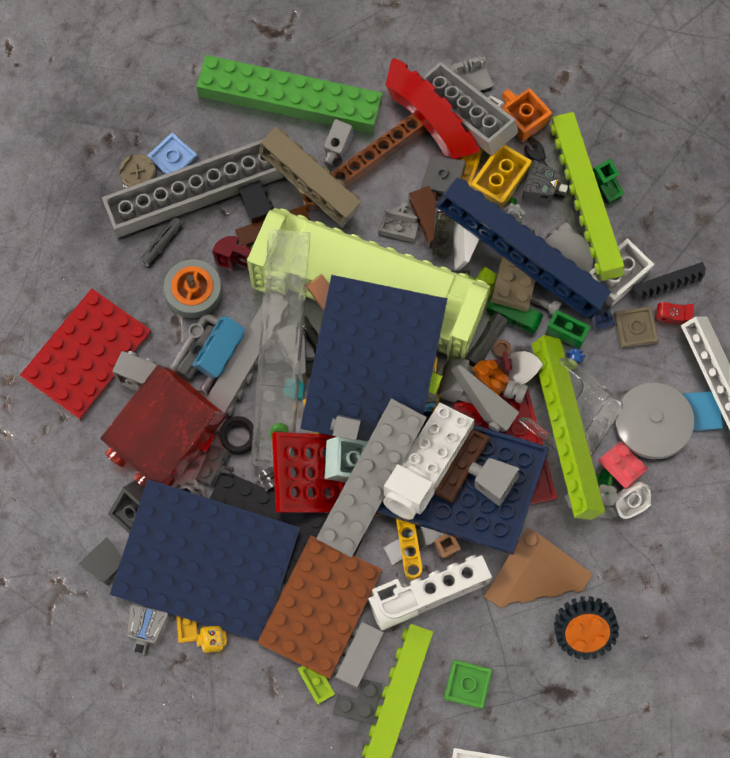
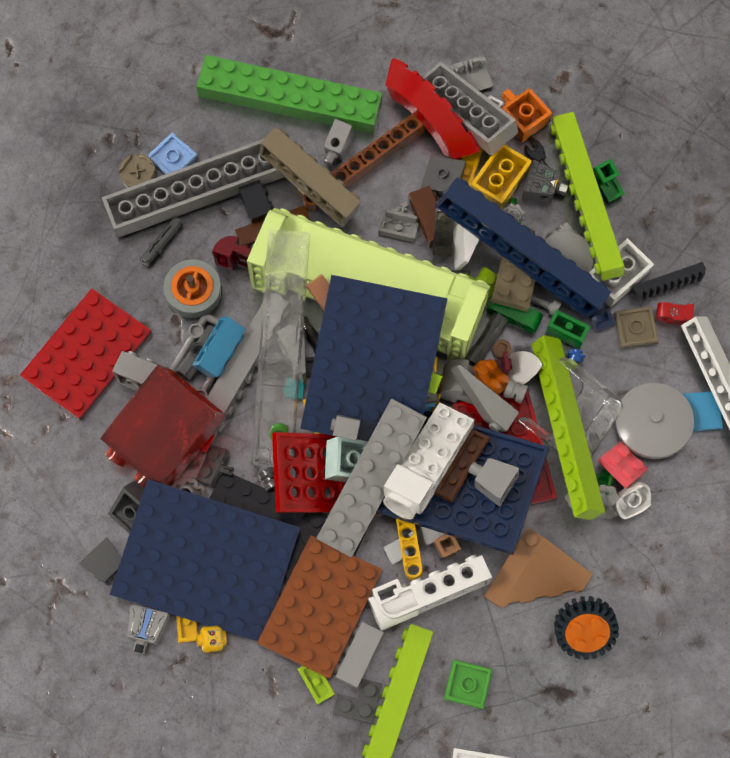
(236, 420): black tyre -> none

